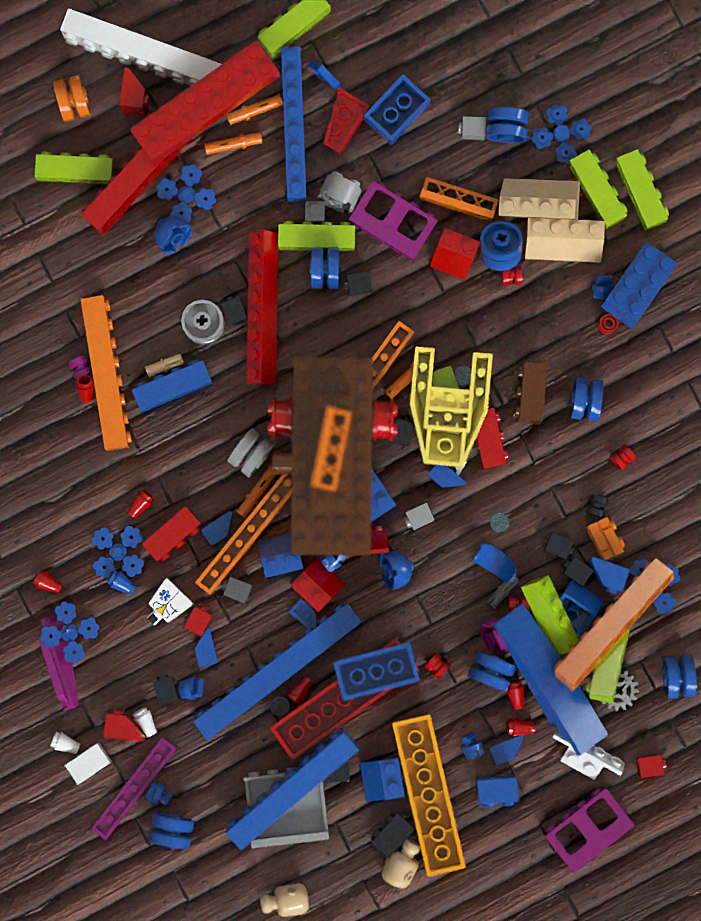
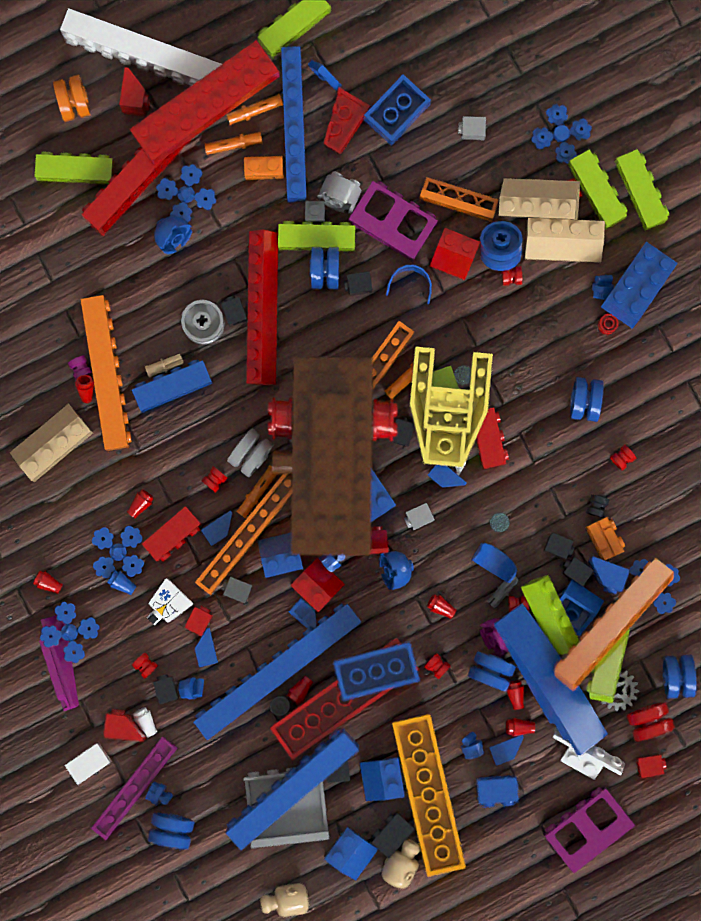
(51, 443): none -> tan slope
(64, 743): white cone -> none
(144, 665): none -> red wheel
(214, 478): none -> red wheel
(263, 167): none -> orange brick
(324, 447): orange fence -> none
(350, 853): none -> blue slope
(412, 268): none -> blue piece
(440, 606): none -> red cone
(507, 125): blue wheel -> none
(530, 393): reddish brown brick -> none
(650, 721): none -> red wheel

